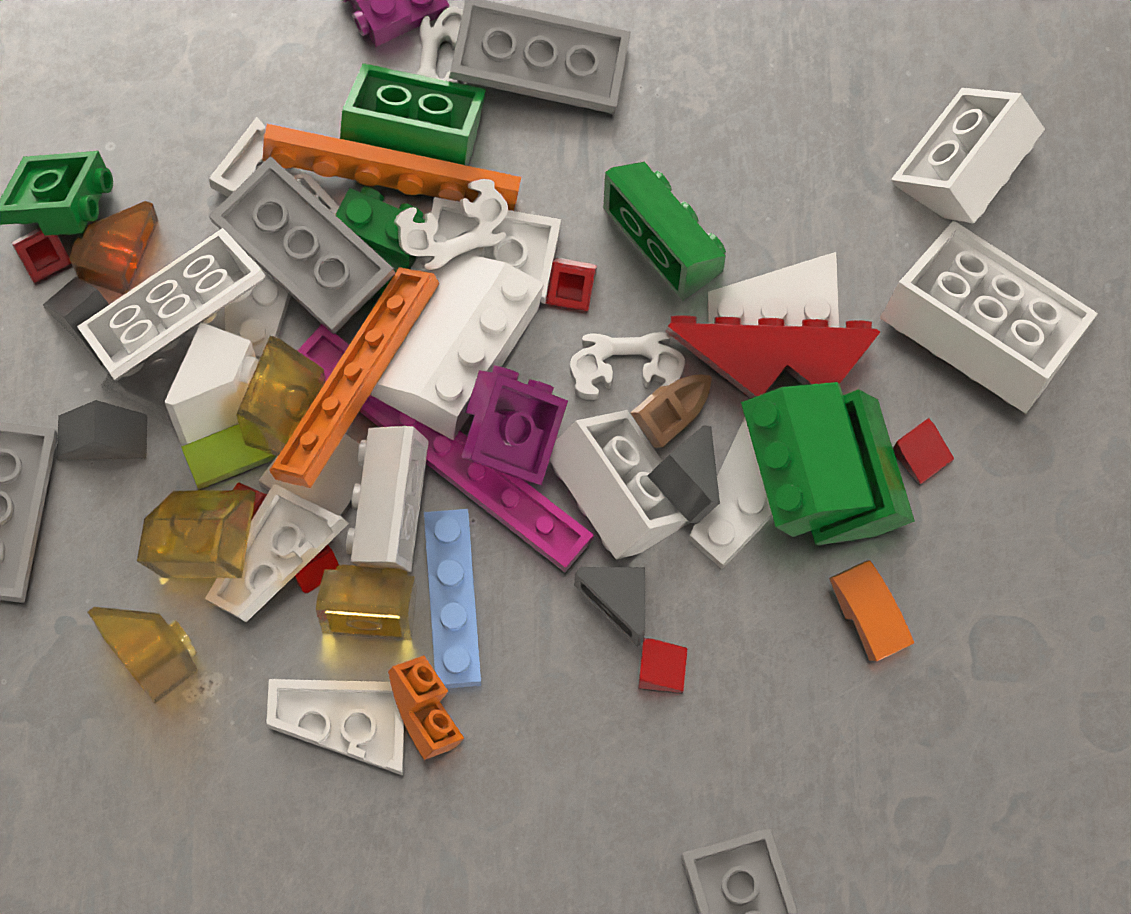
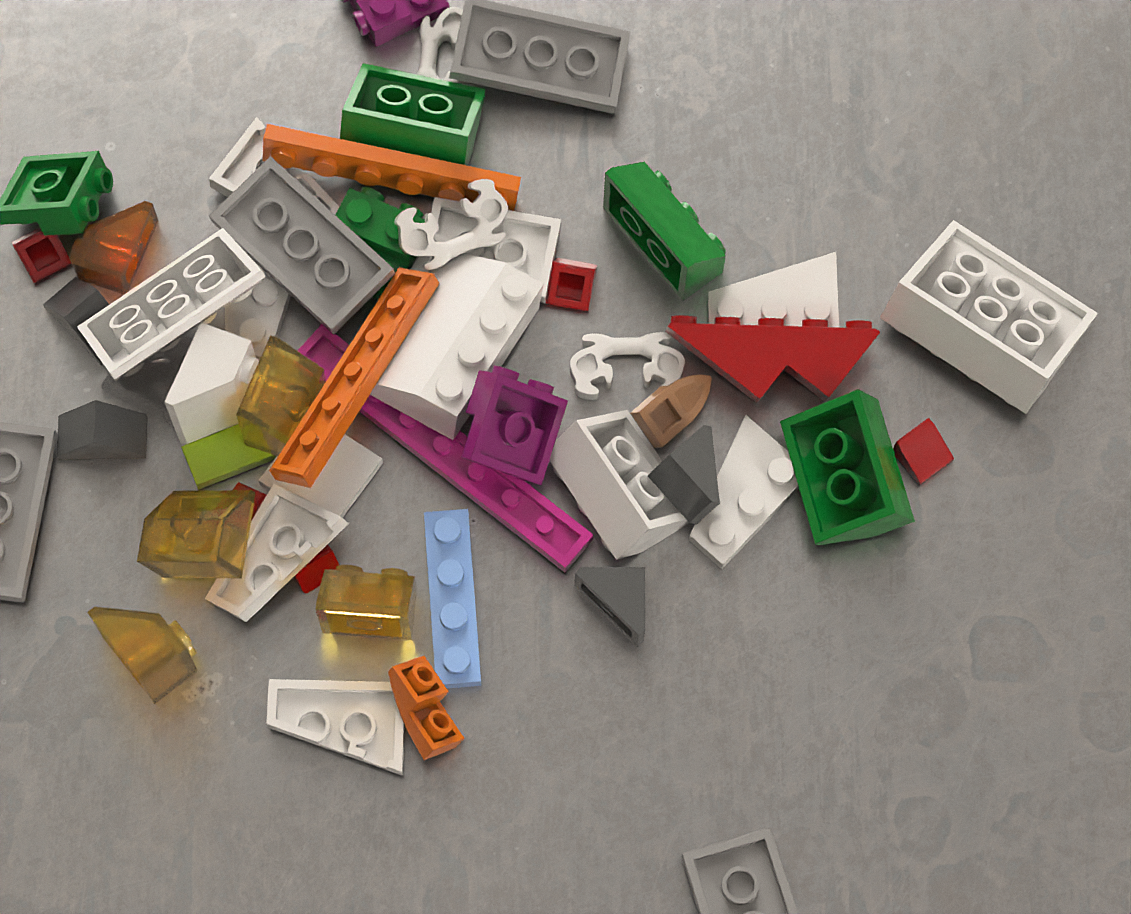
(388, 498): white slope -> none
(662, 666): red slope -> none
(807, 456): green slope -> none
(873, 609): orange slope -> none
(969, 153): white slope -> none

